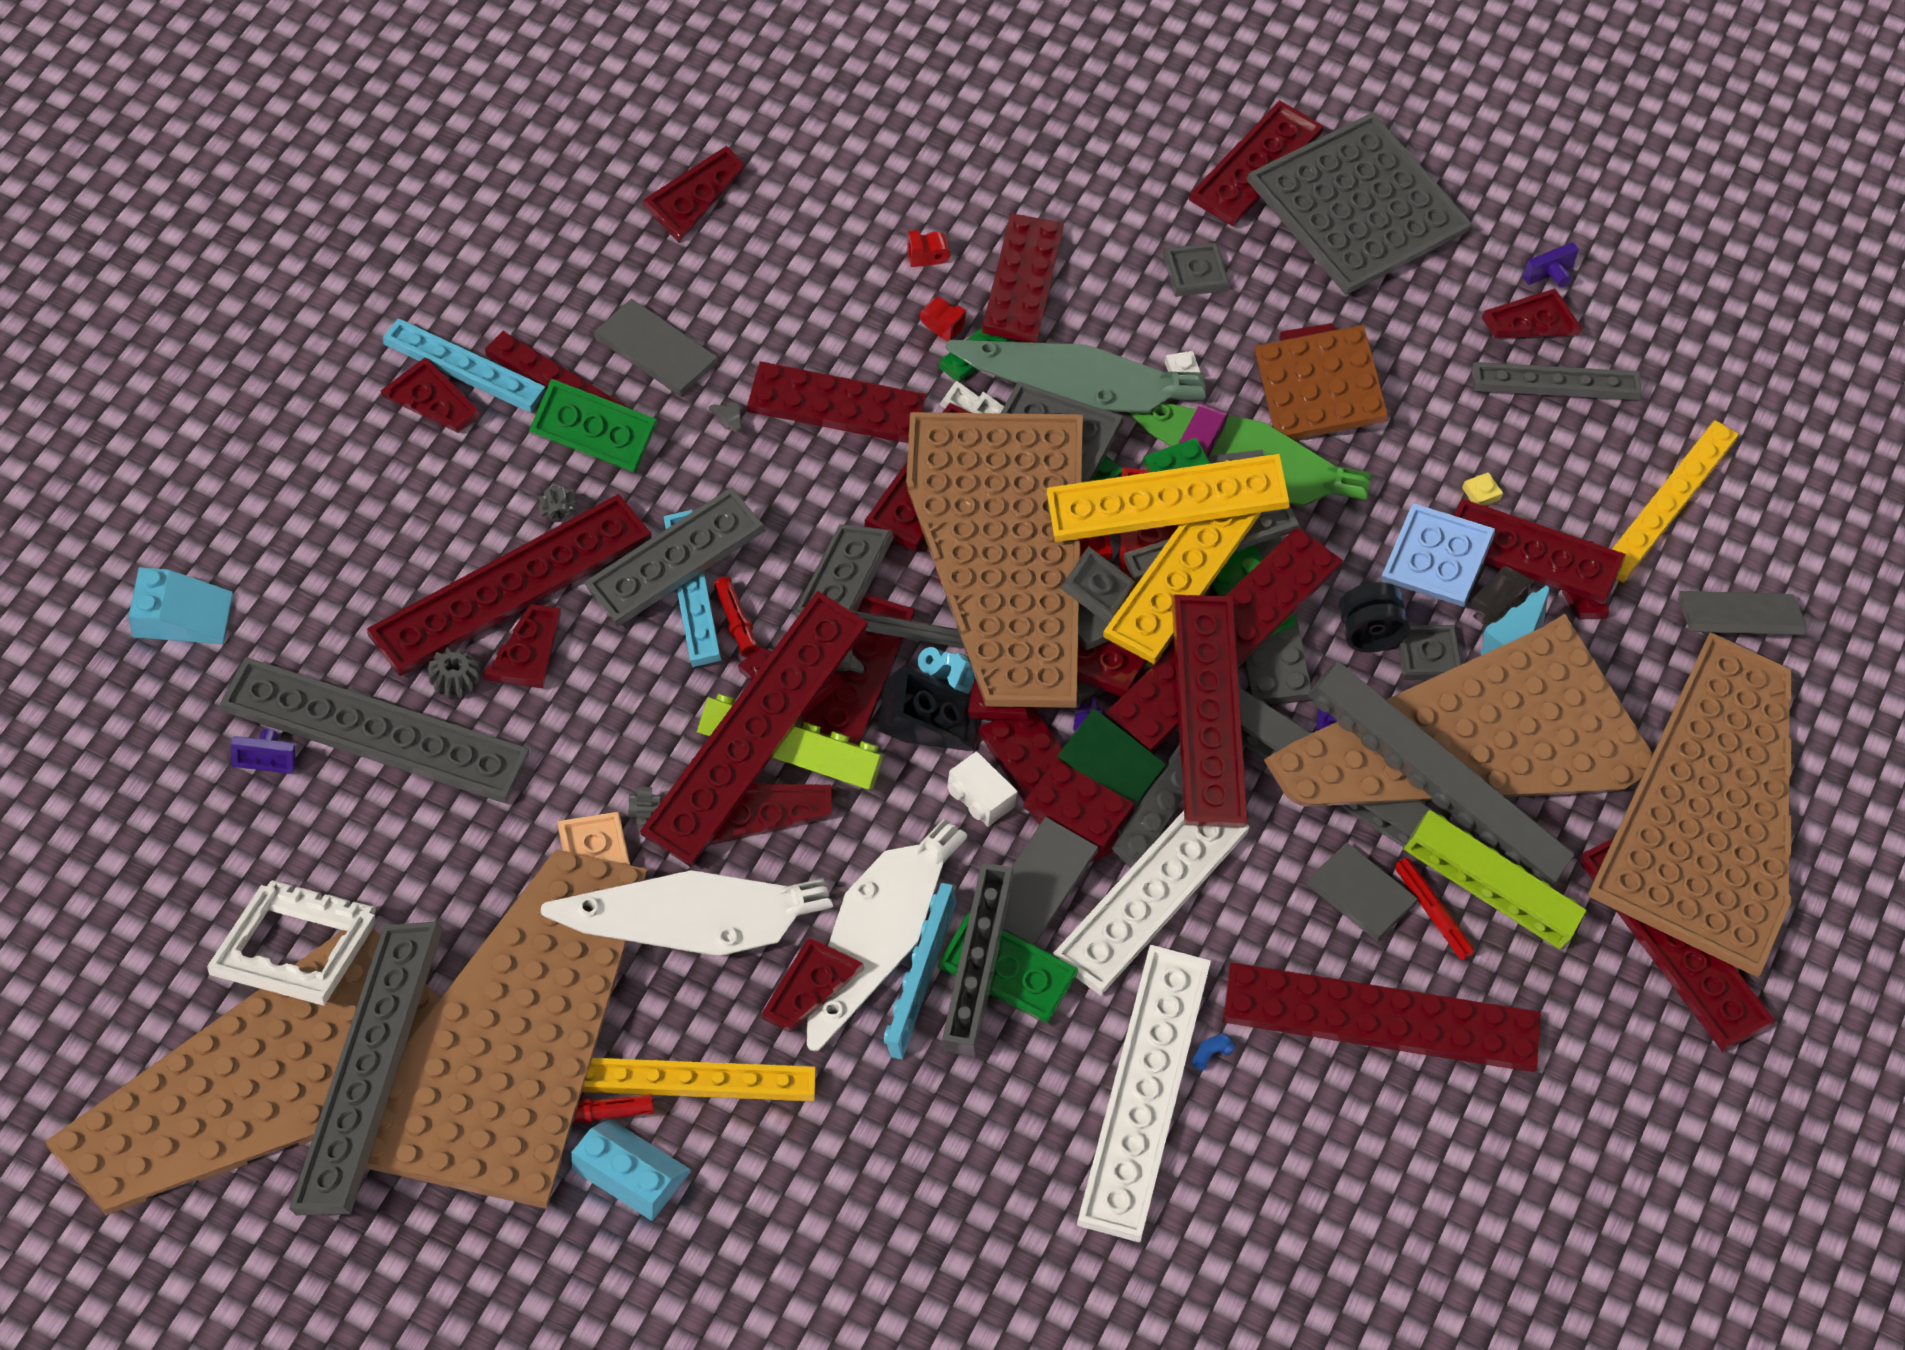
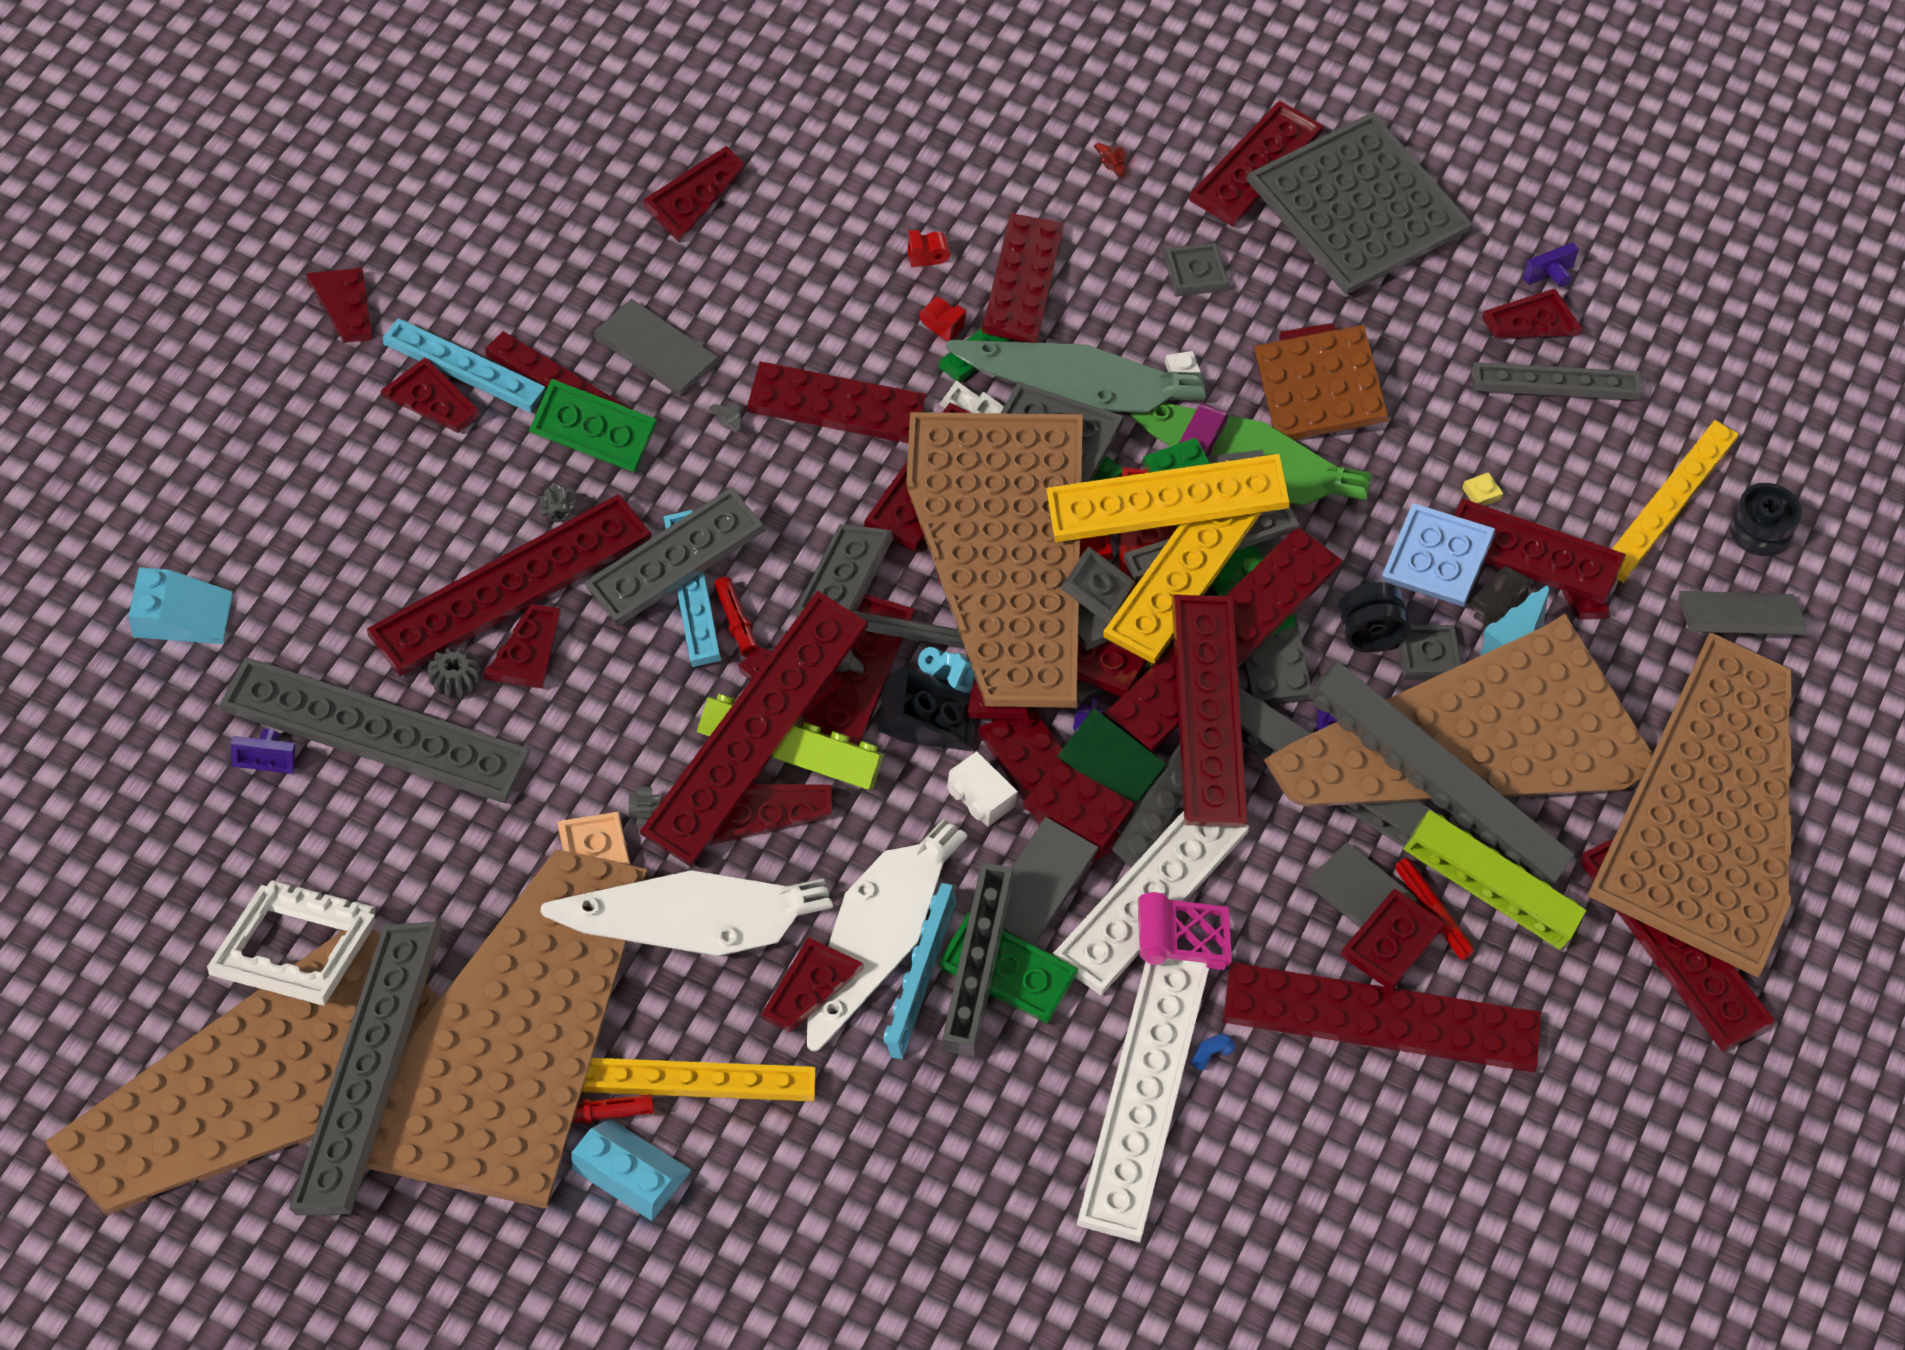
(345, 301): none -> dark red wing
(1112, 158): none -> clear red piece
(1159, 931): none -> dark pink piece
(1392, 939): none -> dark red plate
(1765, 519): none -> black wheel

